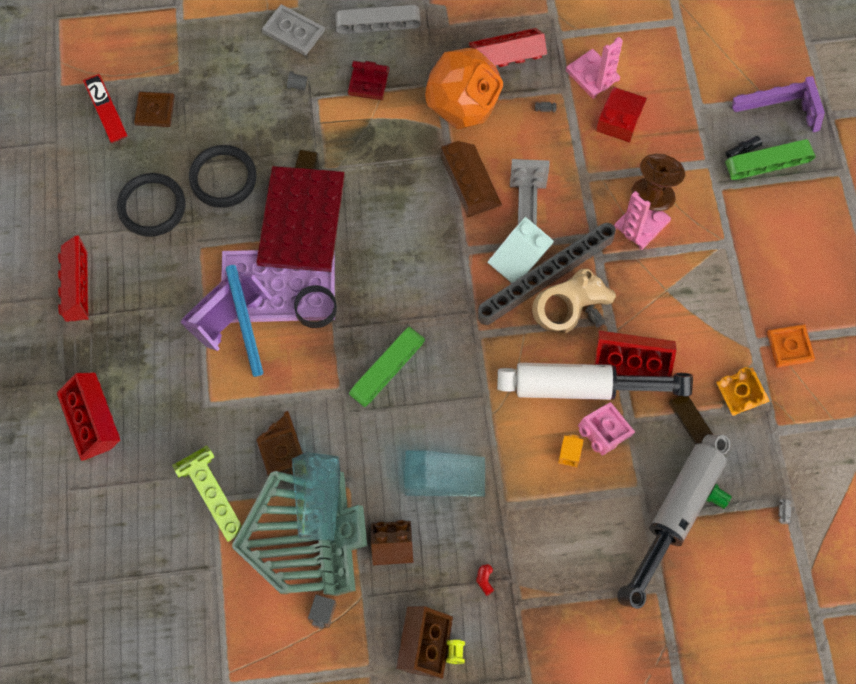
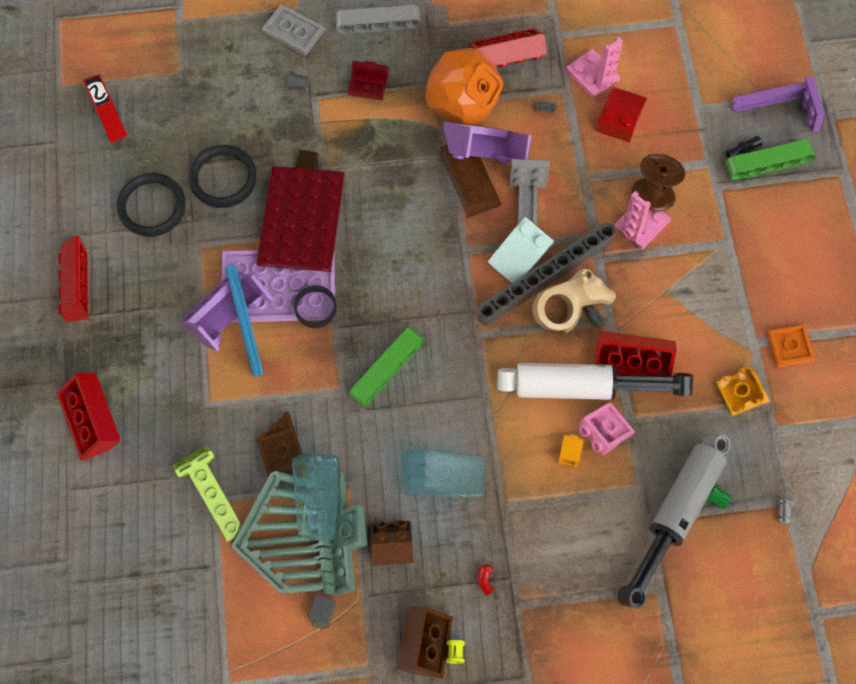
(154, 109): reddish brown tile -> none
(486, 142): none -> medium lavender windscreen
(690, 418): dark brown tile -> none

